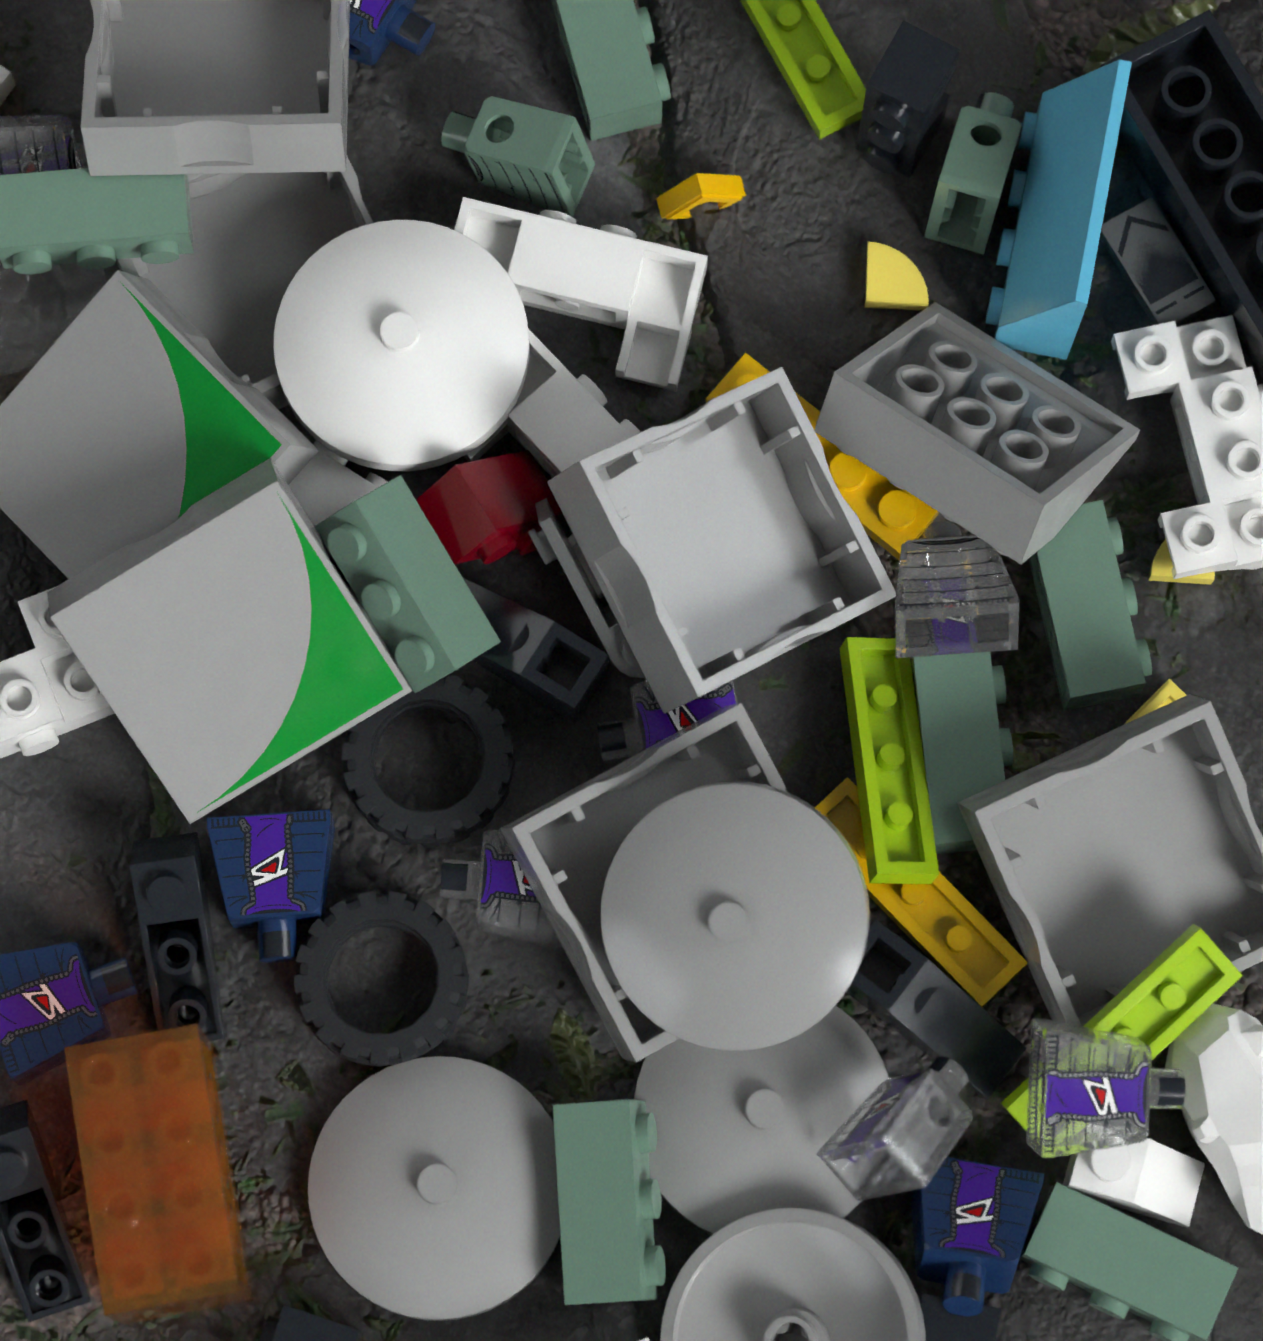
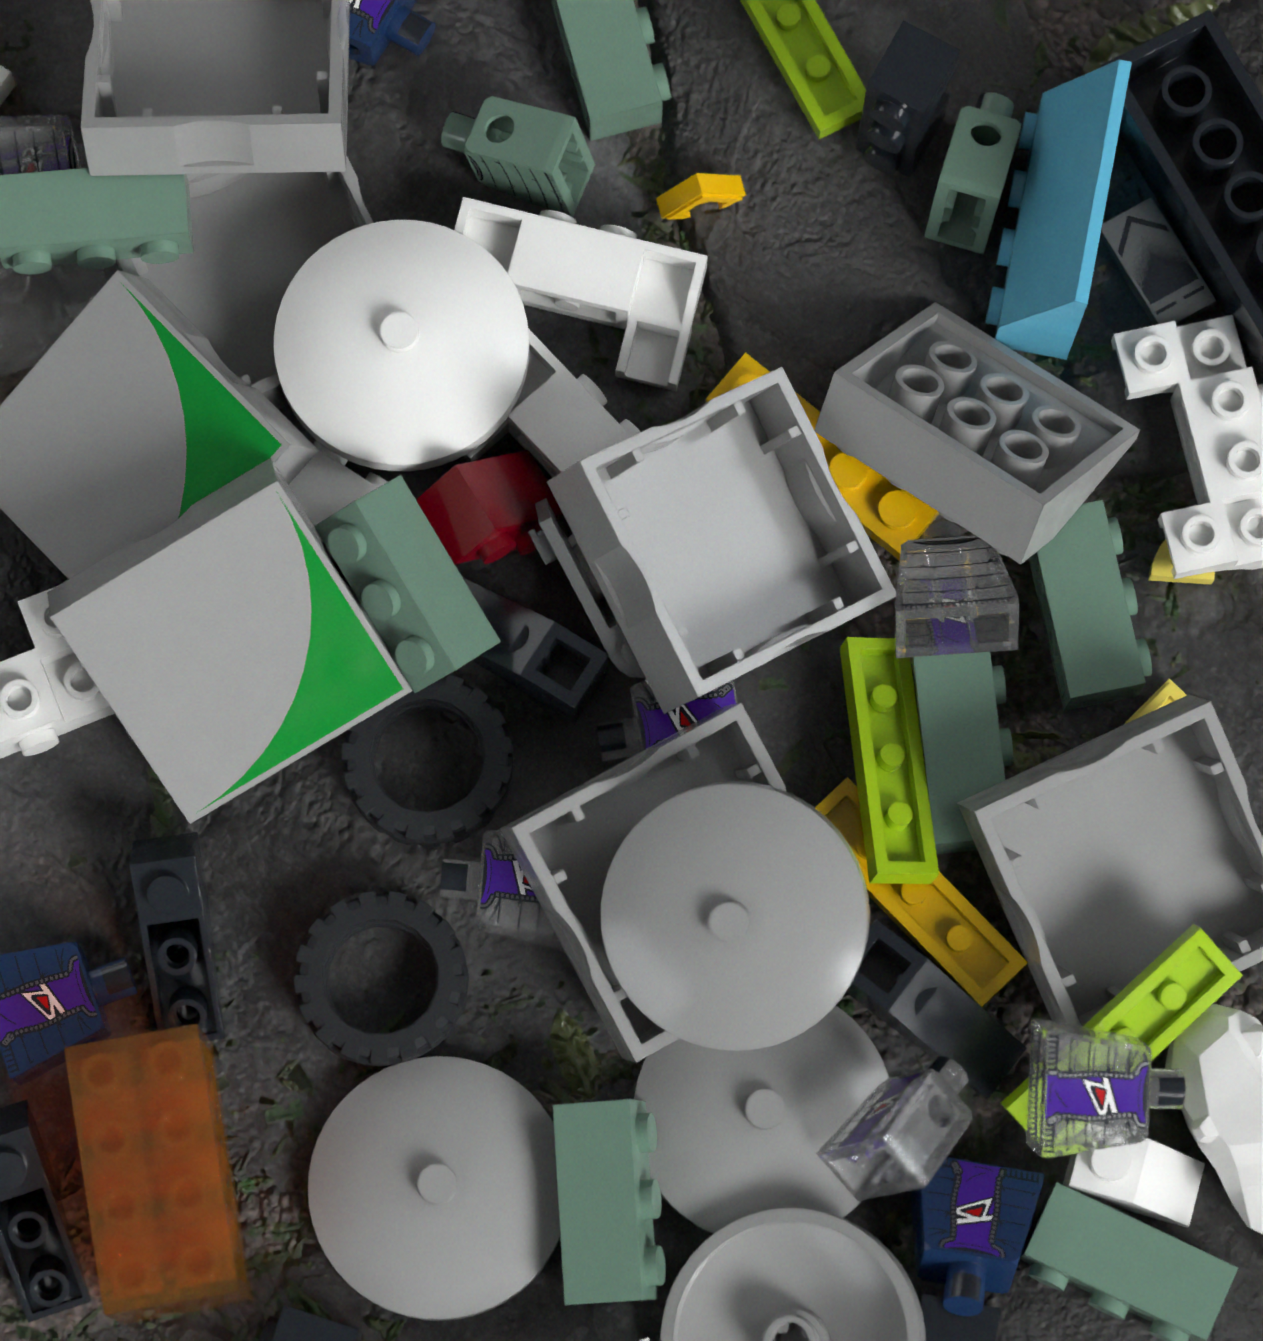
(274, 874): torso -> none
(893, 280): light yellow tile -> none

